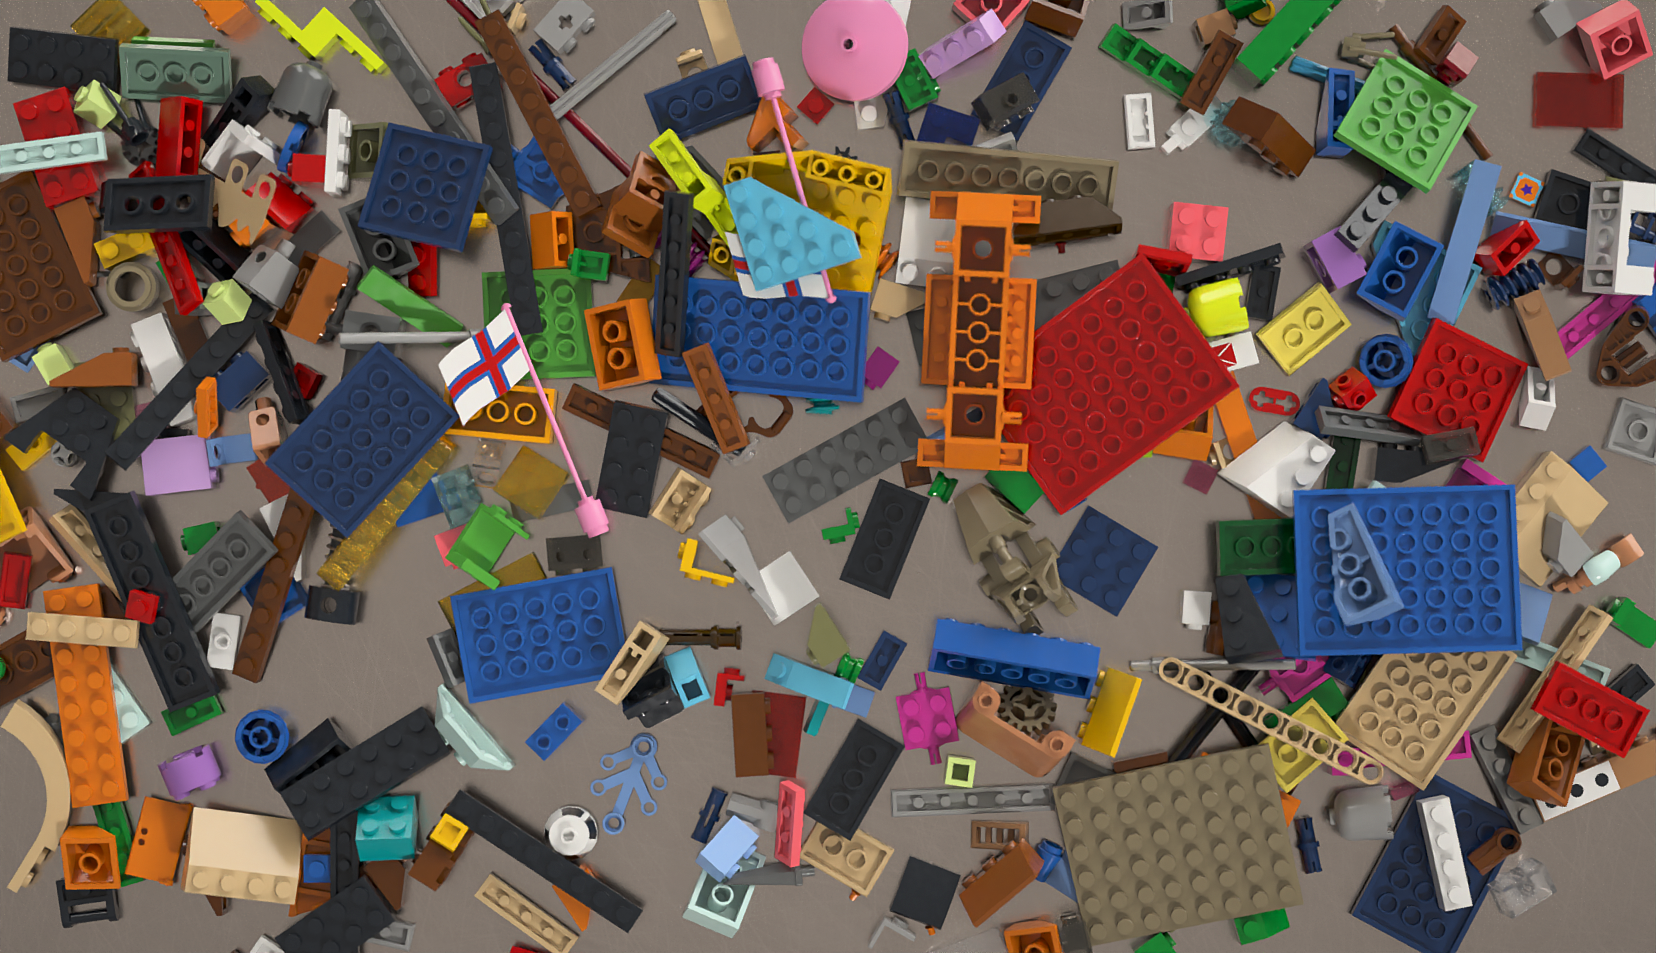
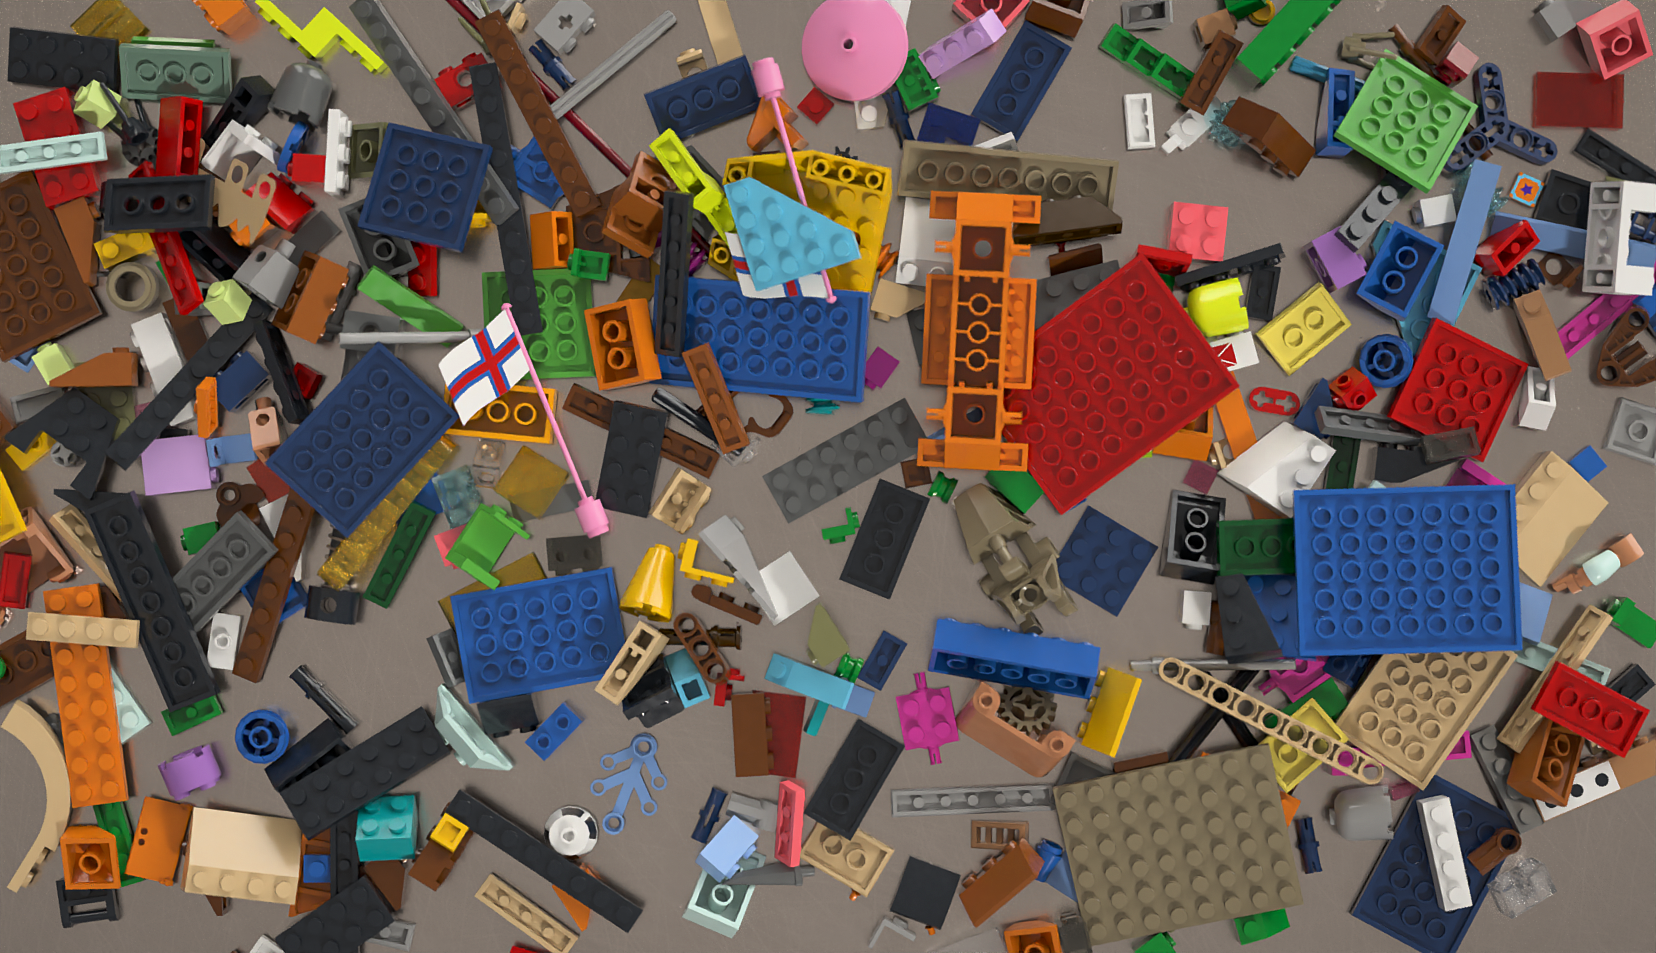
(142, 606): red plate -> none
(245, 499): none -> reddish brown plate
(300, 675): none -> black pin
(399, 554): none -> dark green plate
(510, 713): none -> black slope
(652, 586): none -> yellow cone
(690, 642): none -> reddish brown beam
(725, 603): none -> reddish brown hinge
(959, 771): yellowish green brick -> none
(1005, 101): clear smoke brick -> none
(1075, 259): none -> reddish brown slope
(1190, 537): none -> black slope
(1360, 577): medium blue wedge -> none
(1434, 211): none -> white brick
(1498, 116): none -> dark blue piece
(1564, 546): light grey slope -> none

